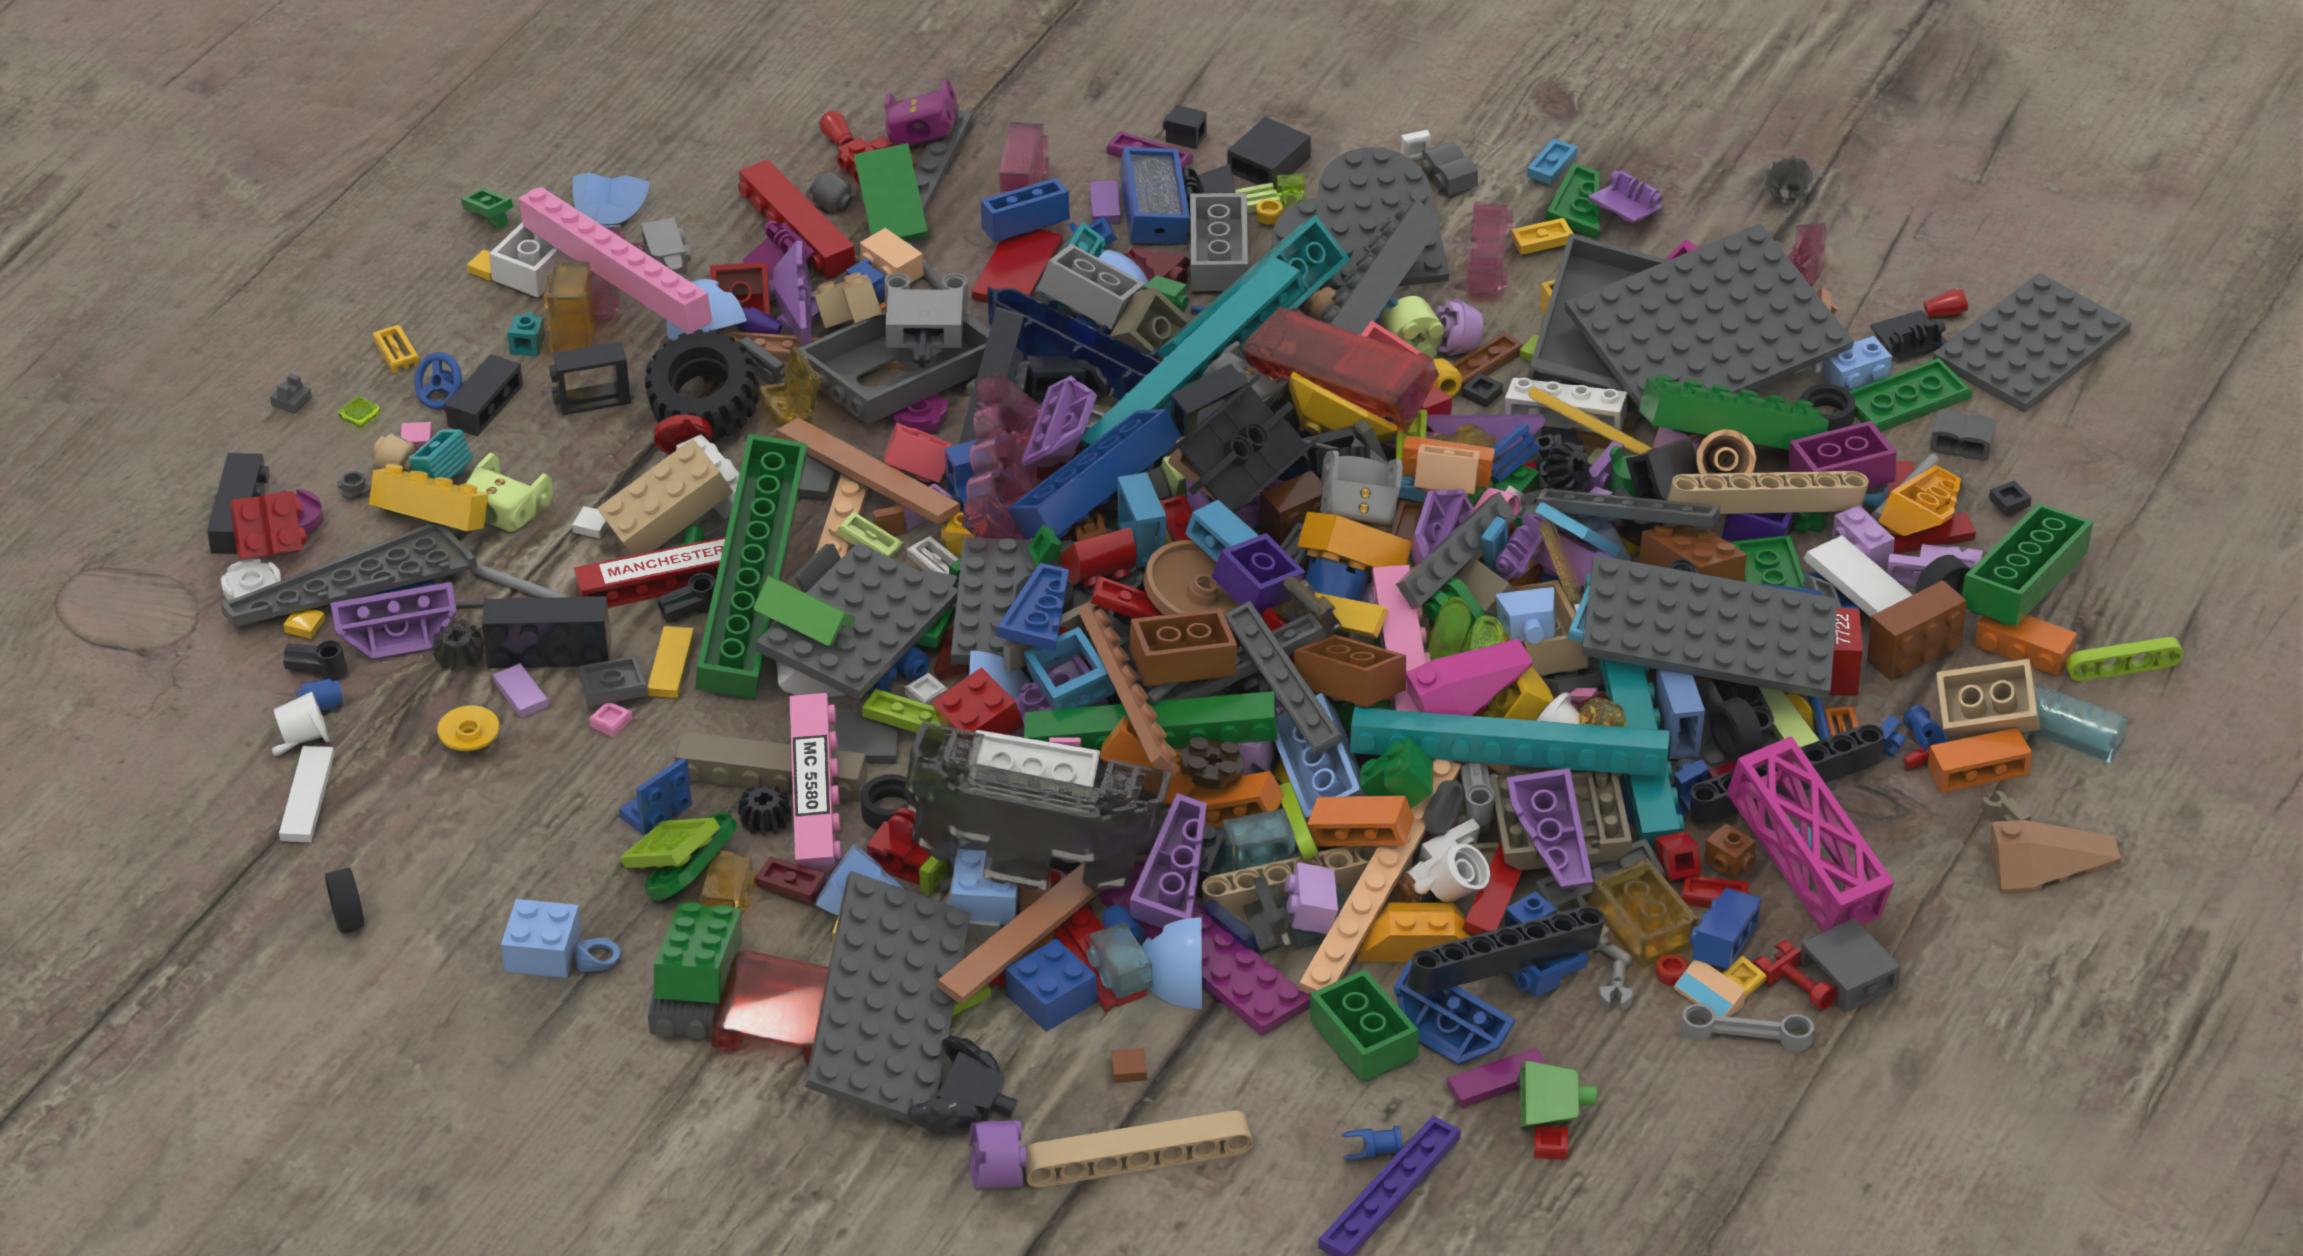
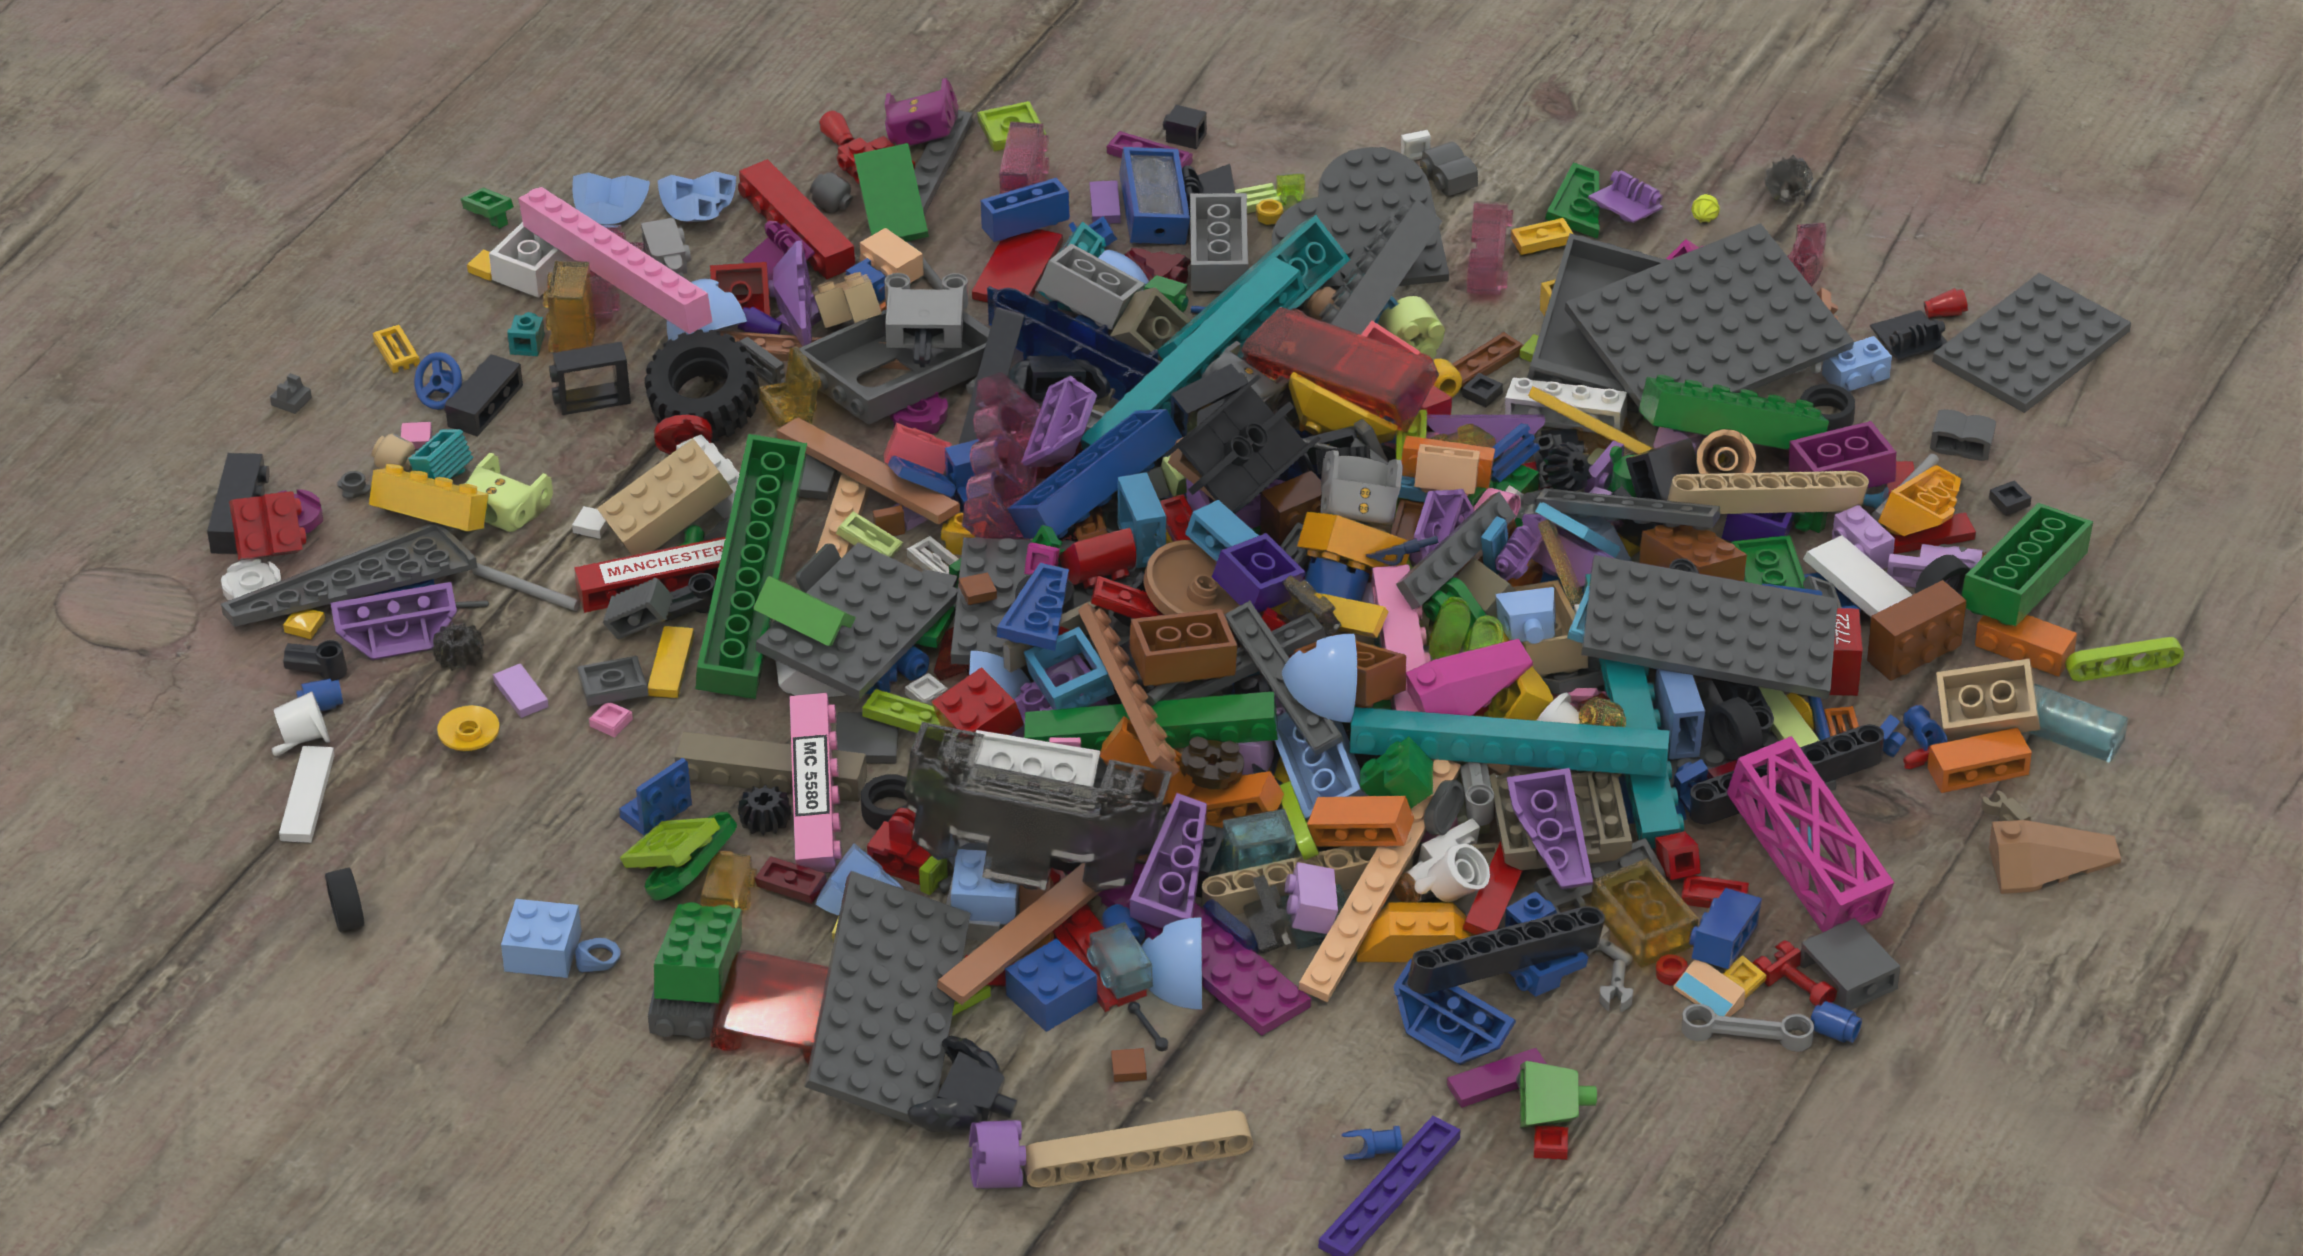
(358, 411): clear neon green tile -> none
(546, 631): black brick -> none
(638, 608): none -> dark grey brick
(697, 198): none -> light blue brick
(922, 476): none -> blue tile
(977, 588): none -> dark orange tile
(996, 122): none -> lime tile
(1040, 554): none -> dark pink tile
(1161, 1043): none -> black hinge
(1268, 152): black brick -> none
(1325, 677): none -> light blue brick
(1364, 1025): green brick -> none
(1400, 550): none -> dark blue hand
(1462, 327): lavender cone -> none
(1552, 161): dark azure plate -> none
(1705, 208): none -> neon yellow plate
(1730, 852): dark orange brick -> none
(1836, 1022): none -> blue brick
(1909, 395): green tile -> none

